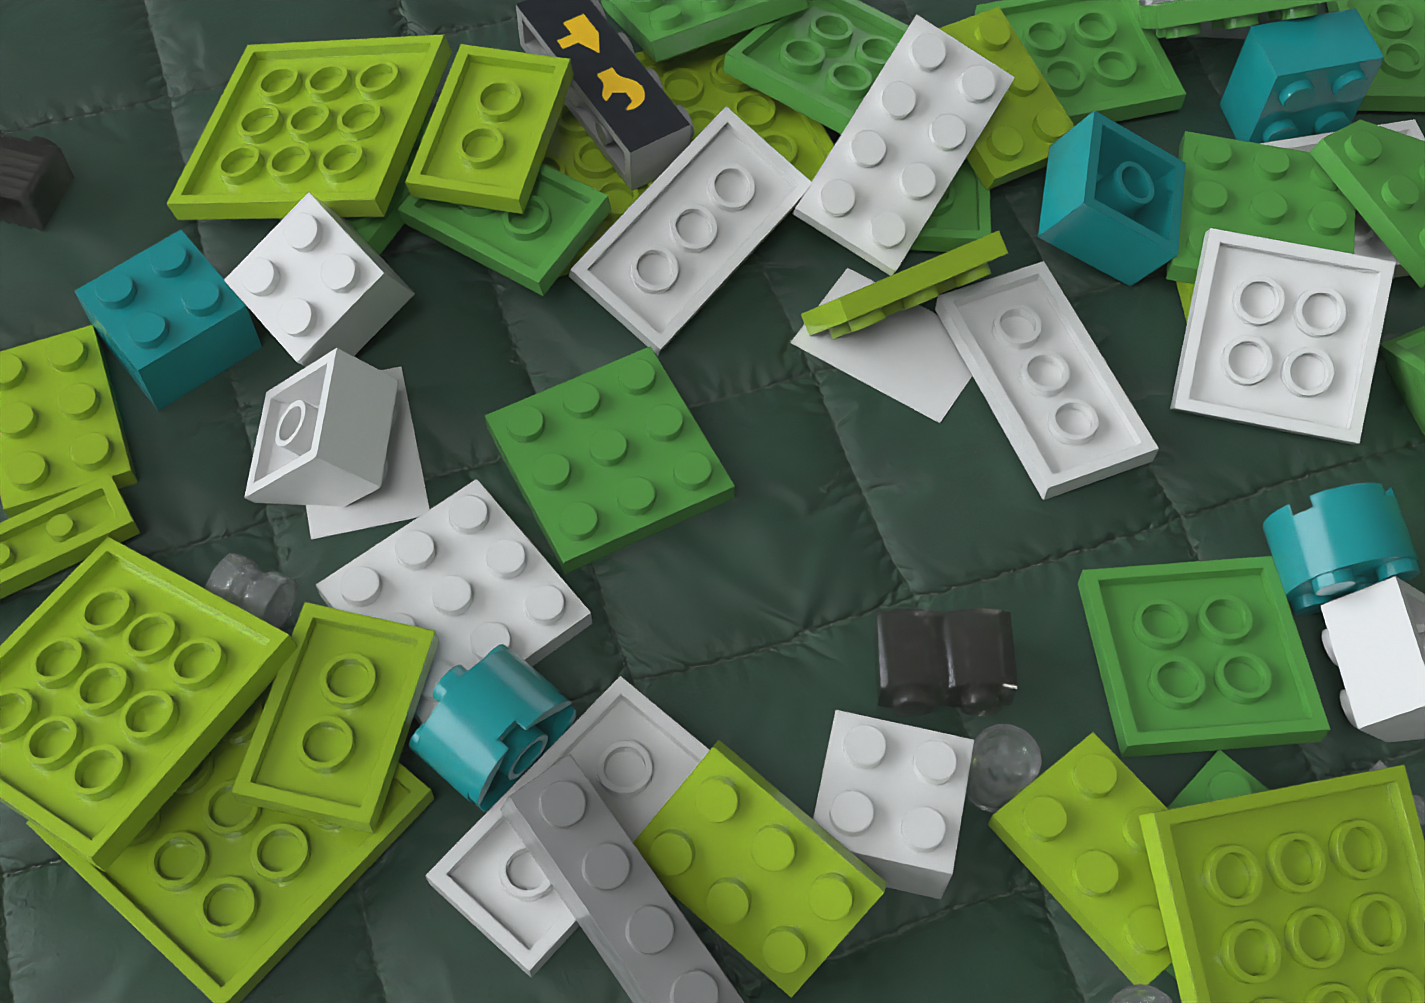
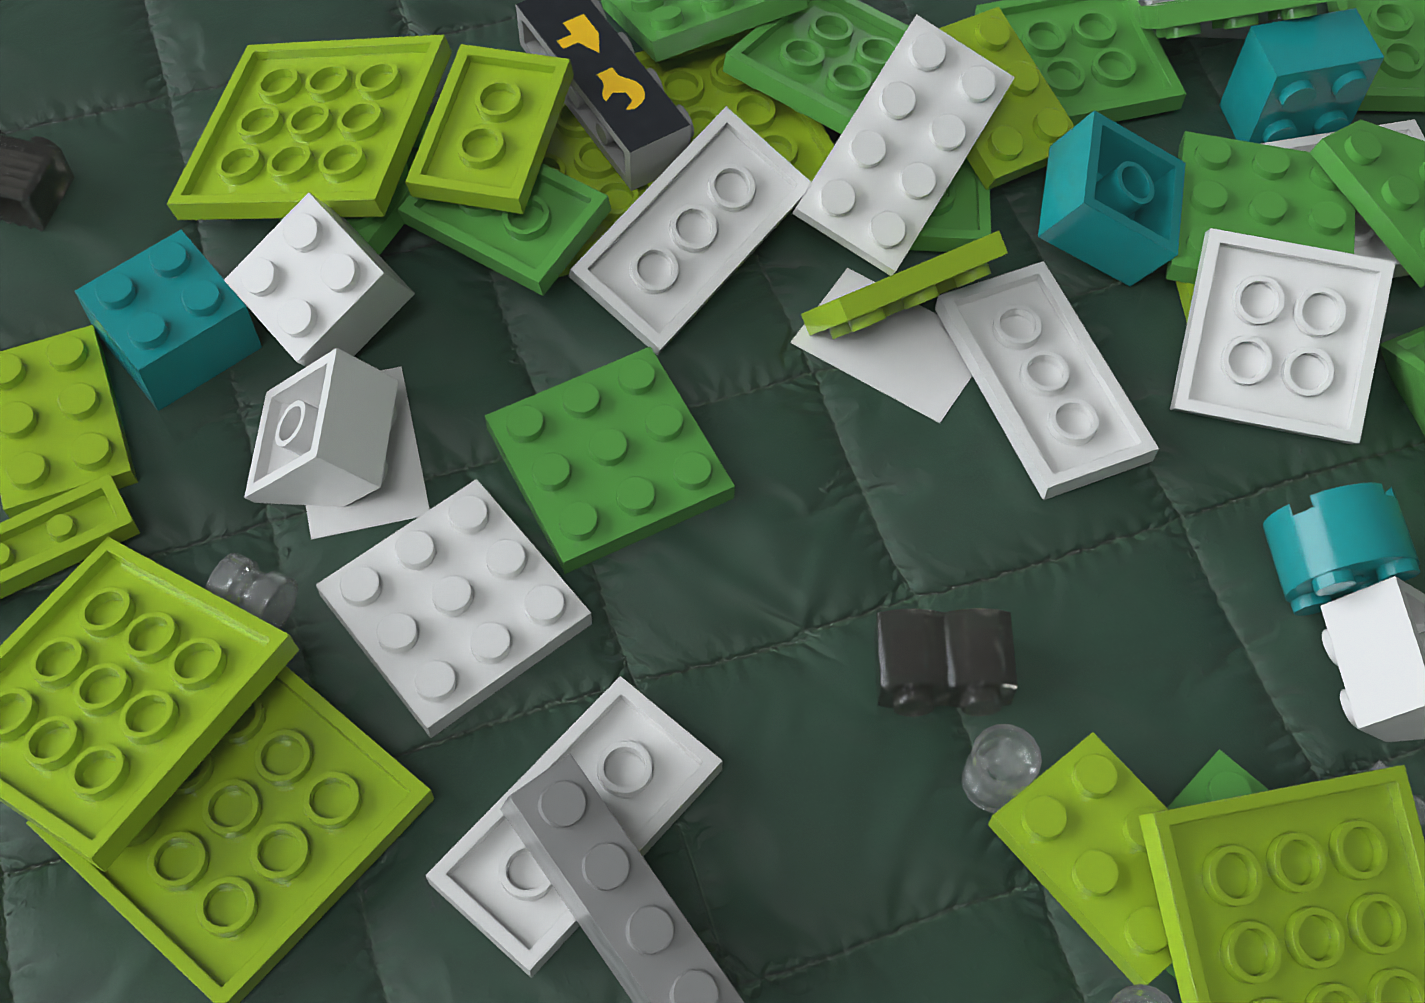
(337, 718): lime plate -> none
(491, 725): teal brick -> none
(757, 868): lime plate -> none
(895, 799): white brick -> none
(1200, 657): bright green plate -> none

